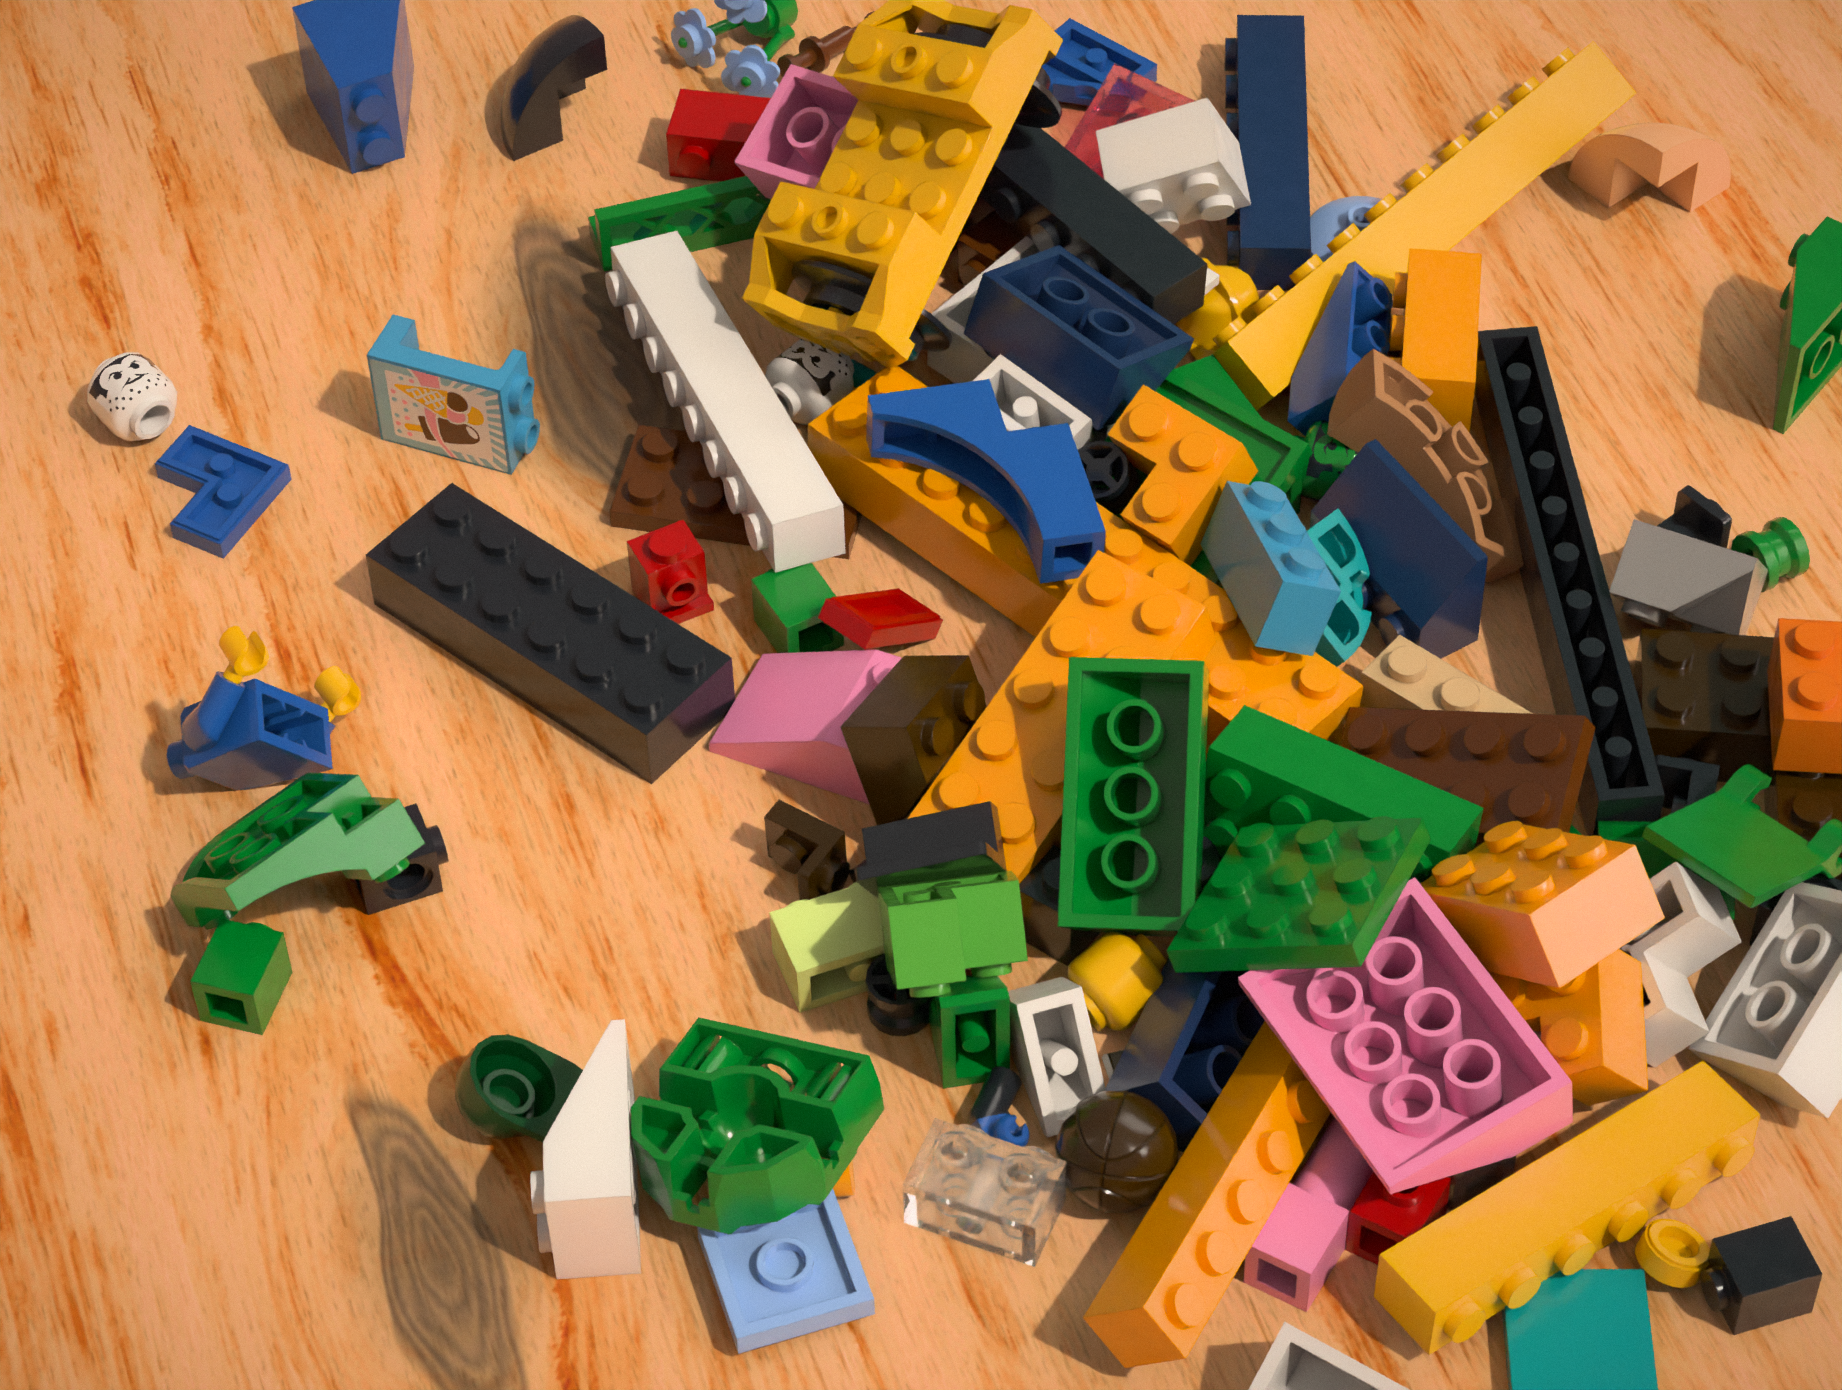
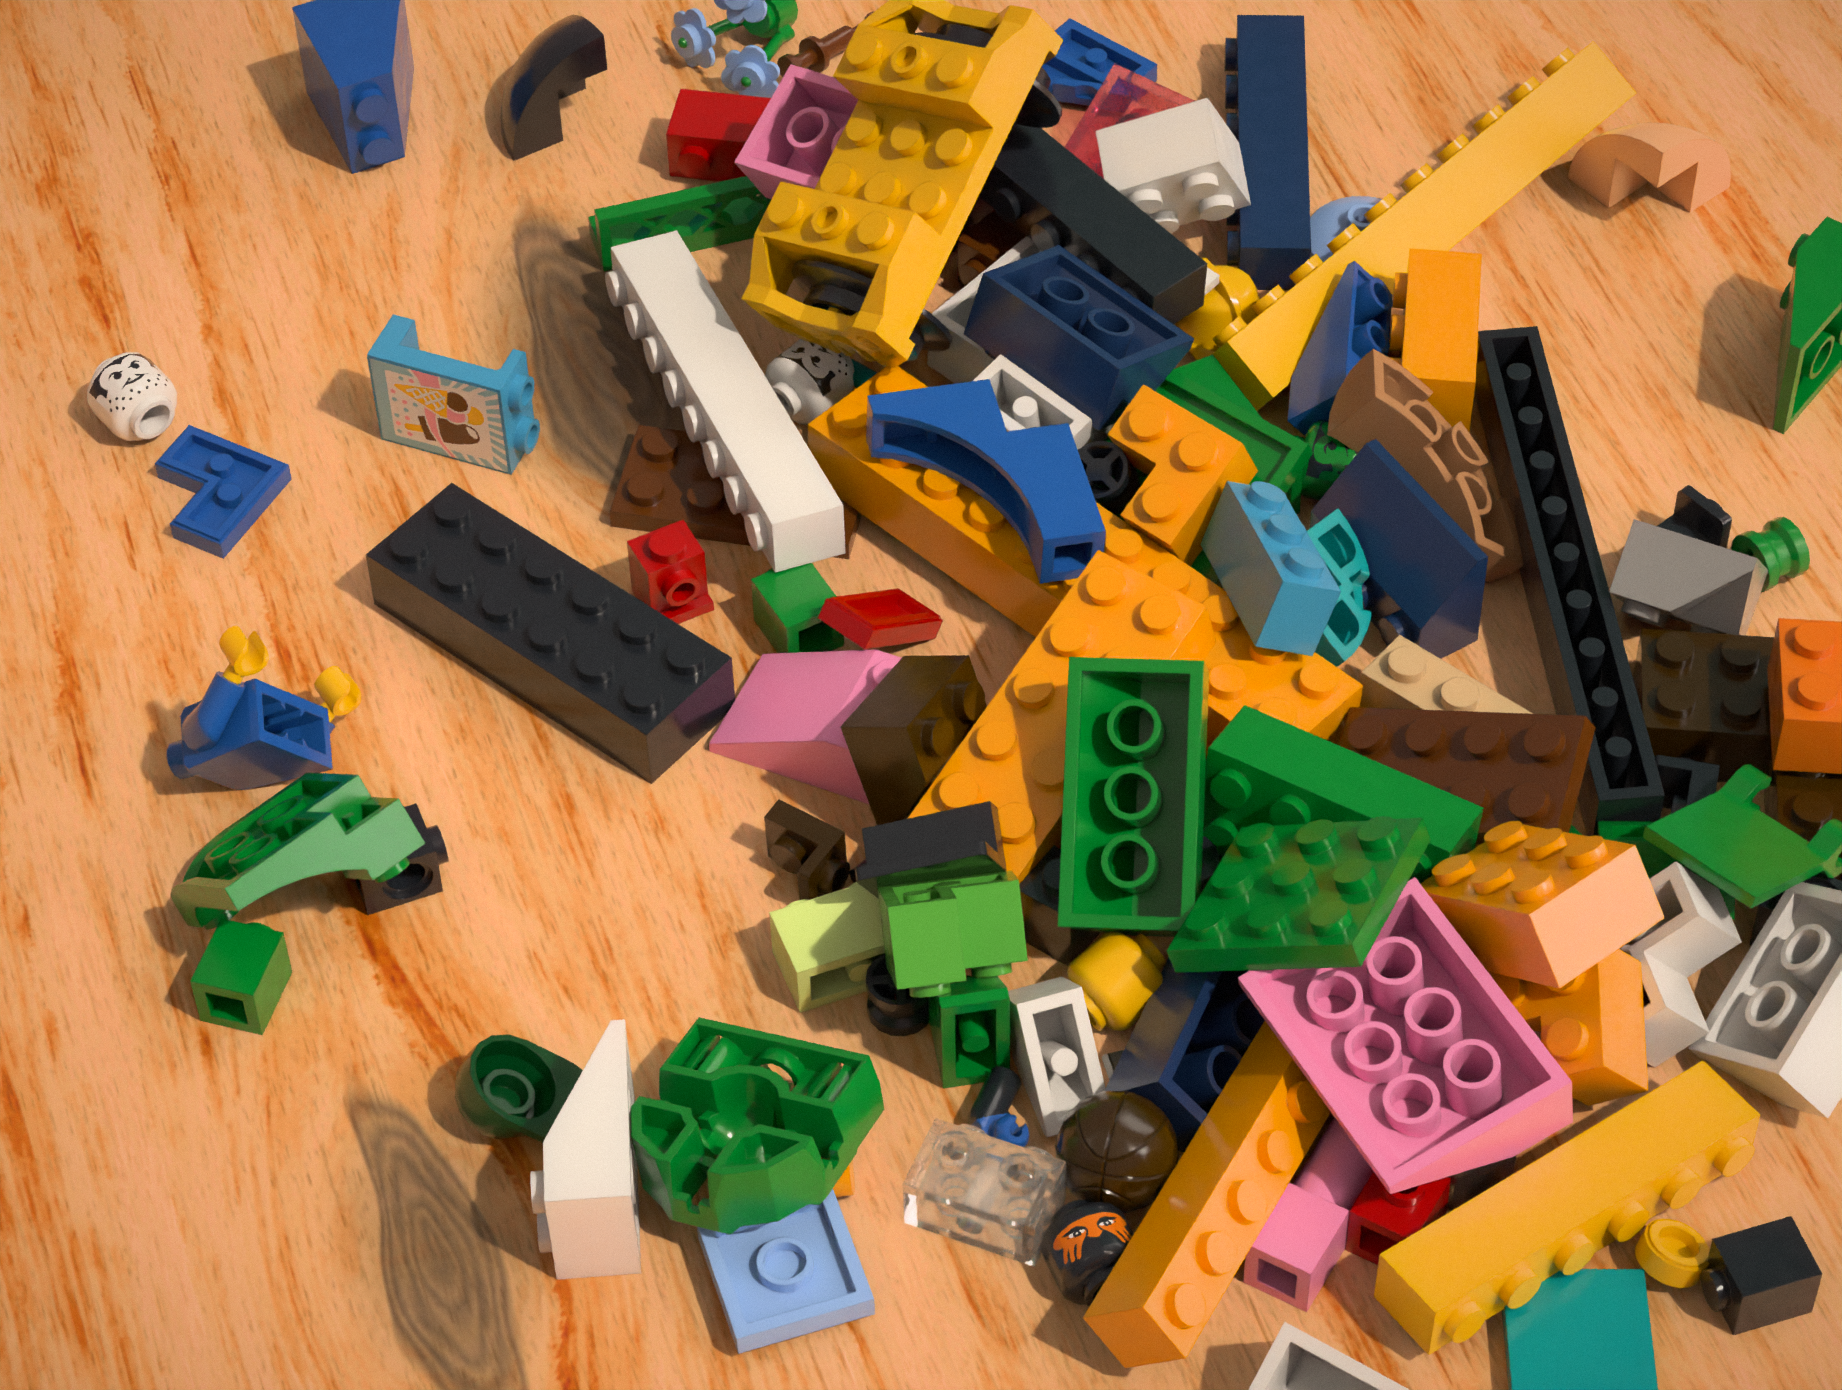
(1084, 1247): none -> black head

